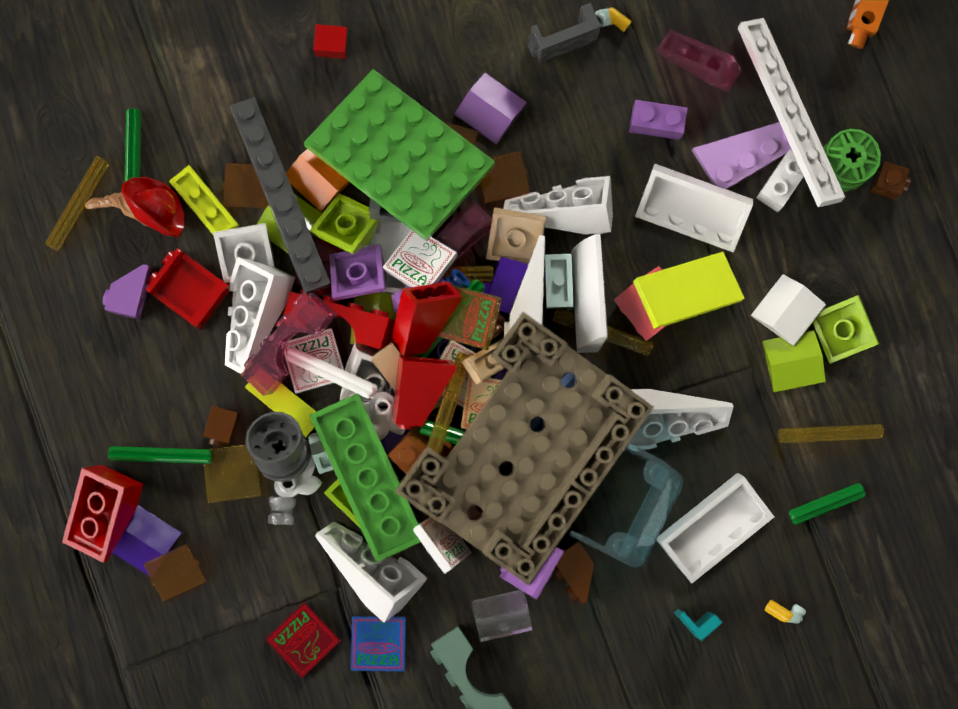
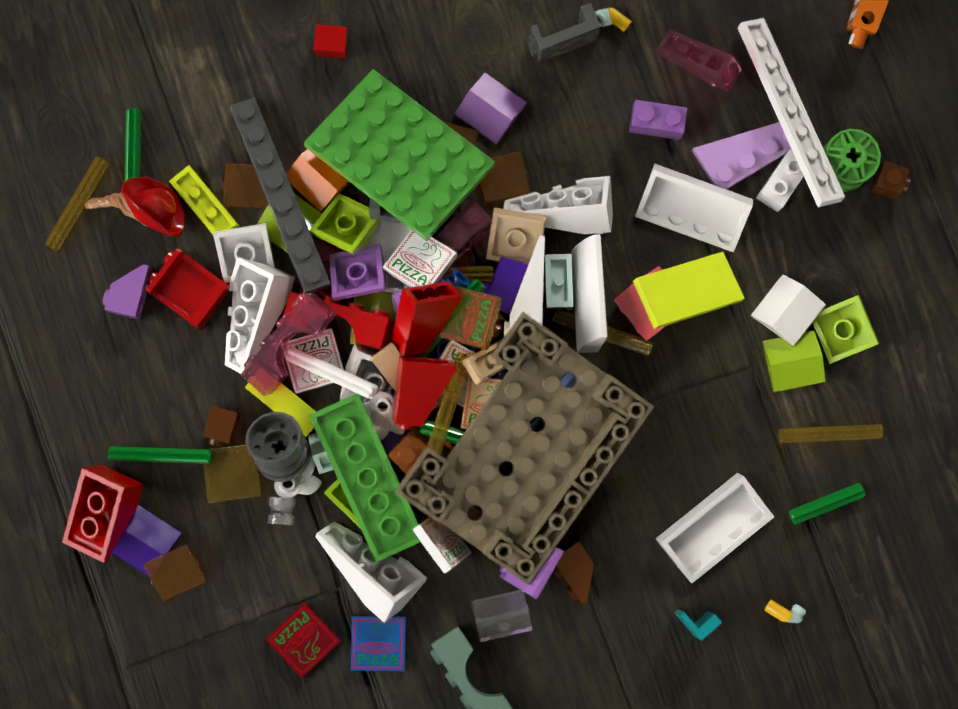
(636, 545): clear light blue windscreen -> none
(678, 416): white wedge -> none

